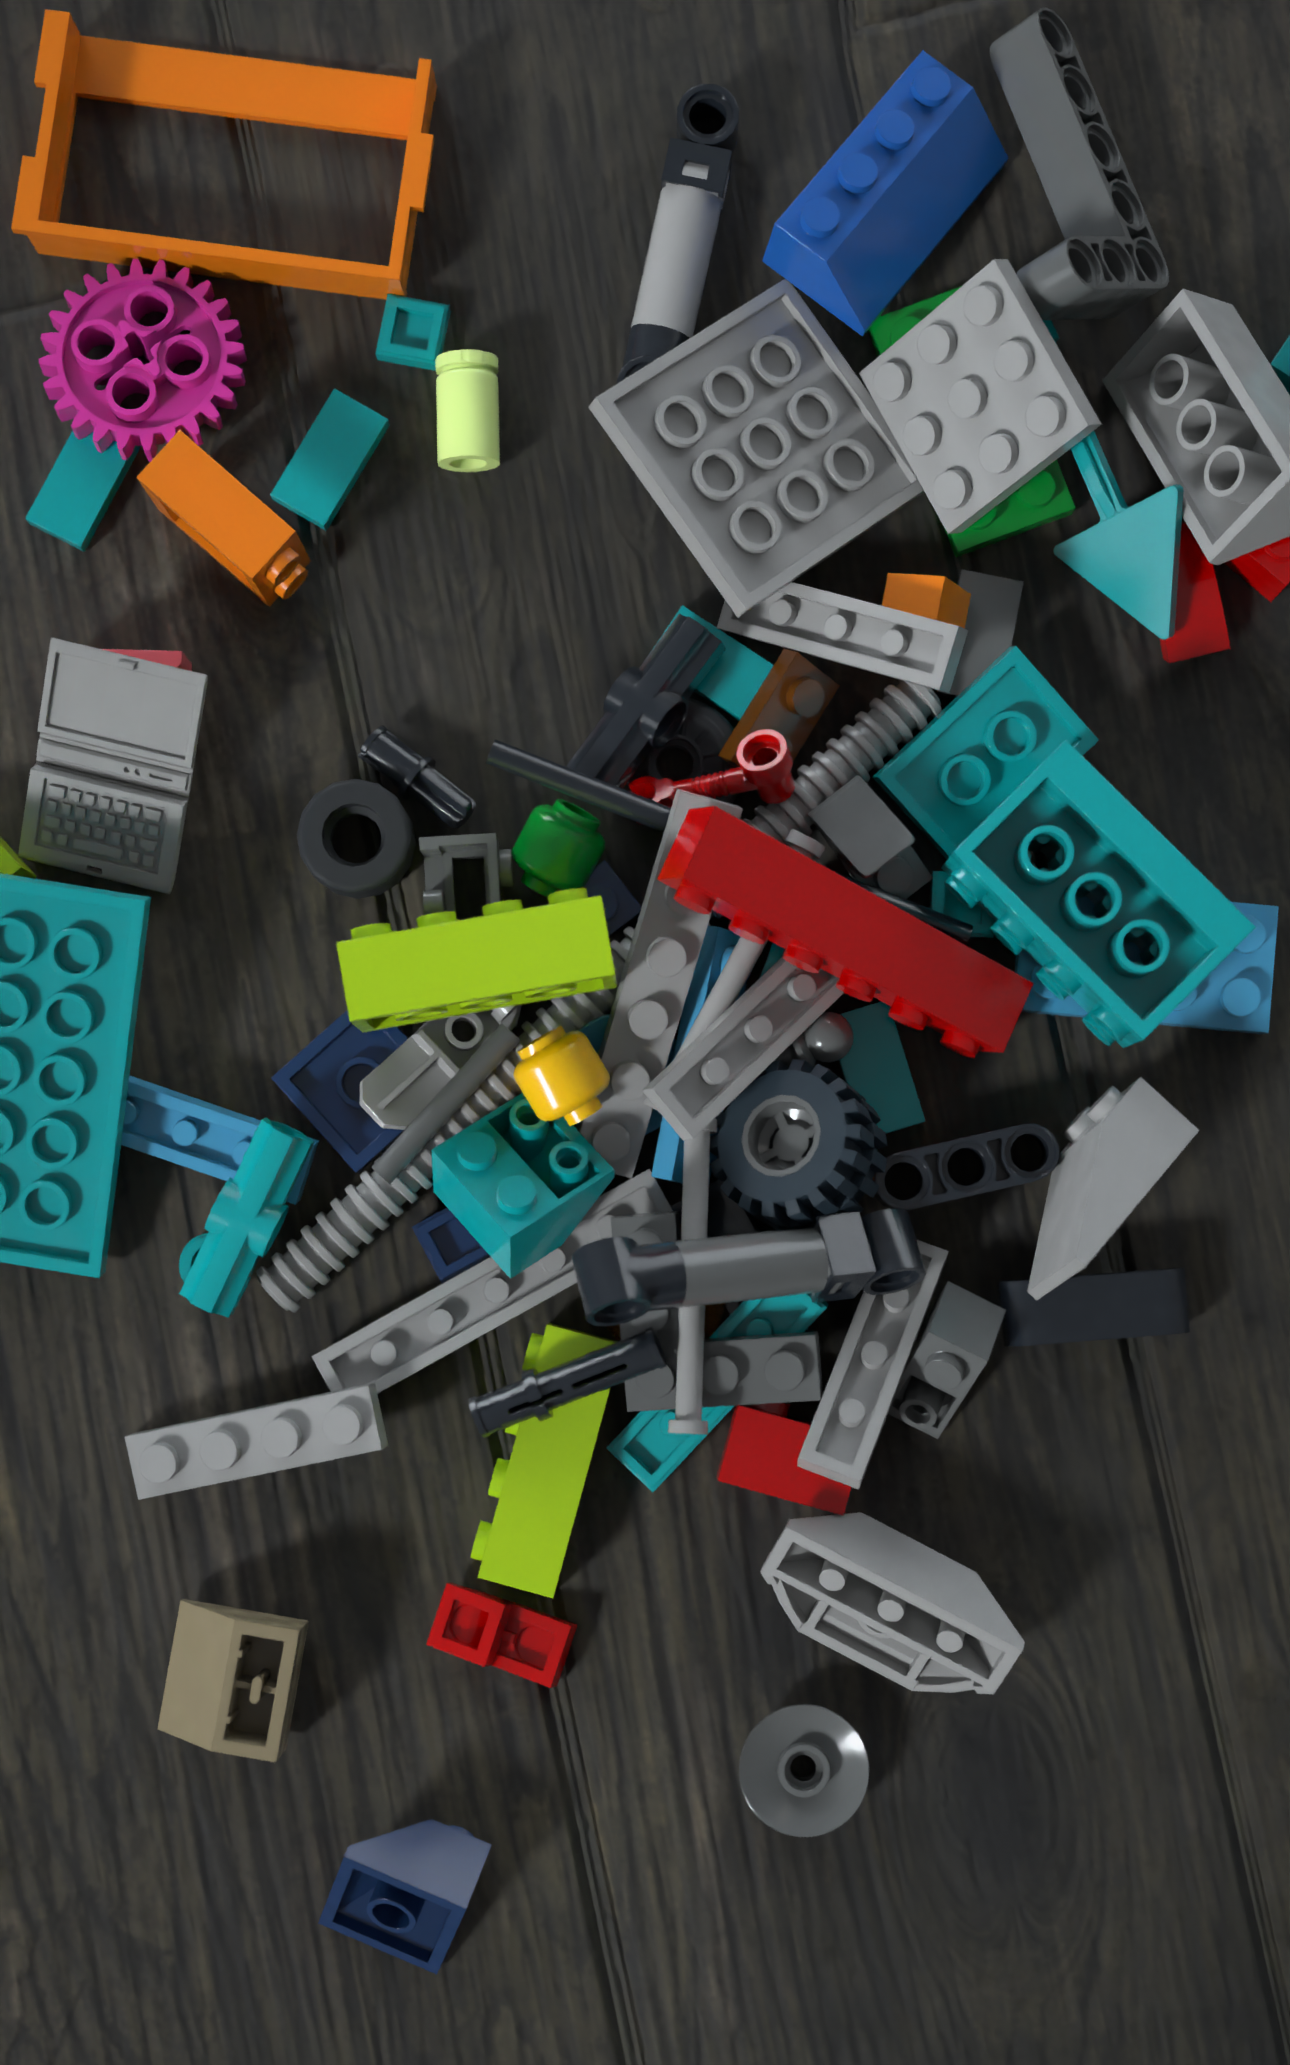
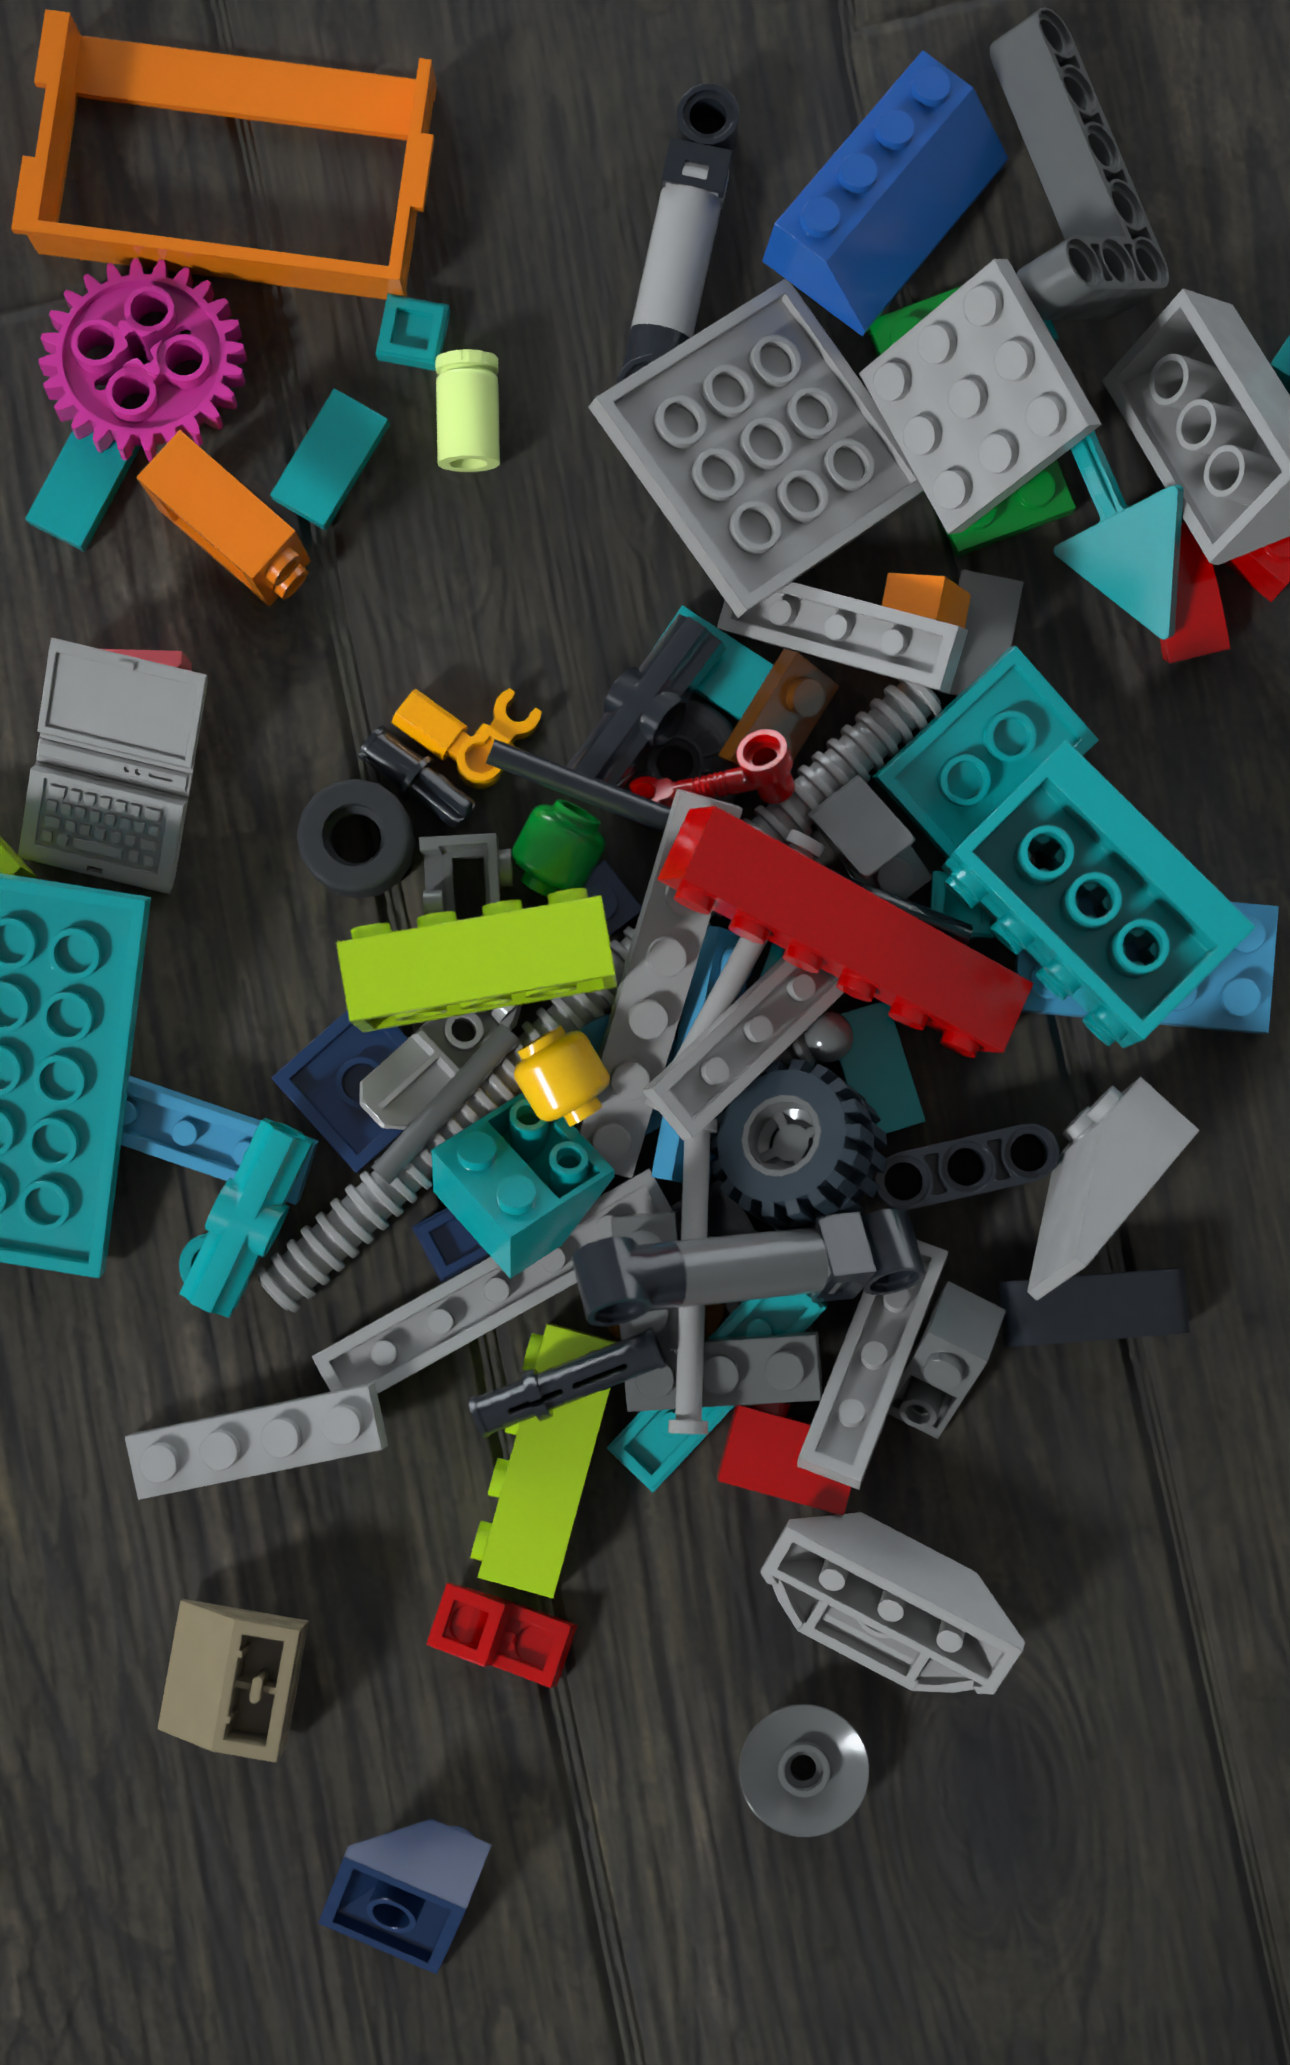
(446, 735): none -> light orange bar

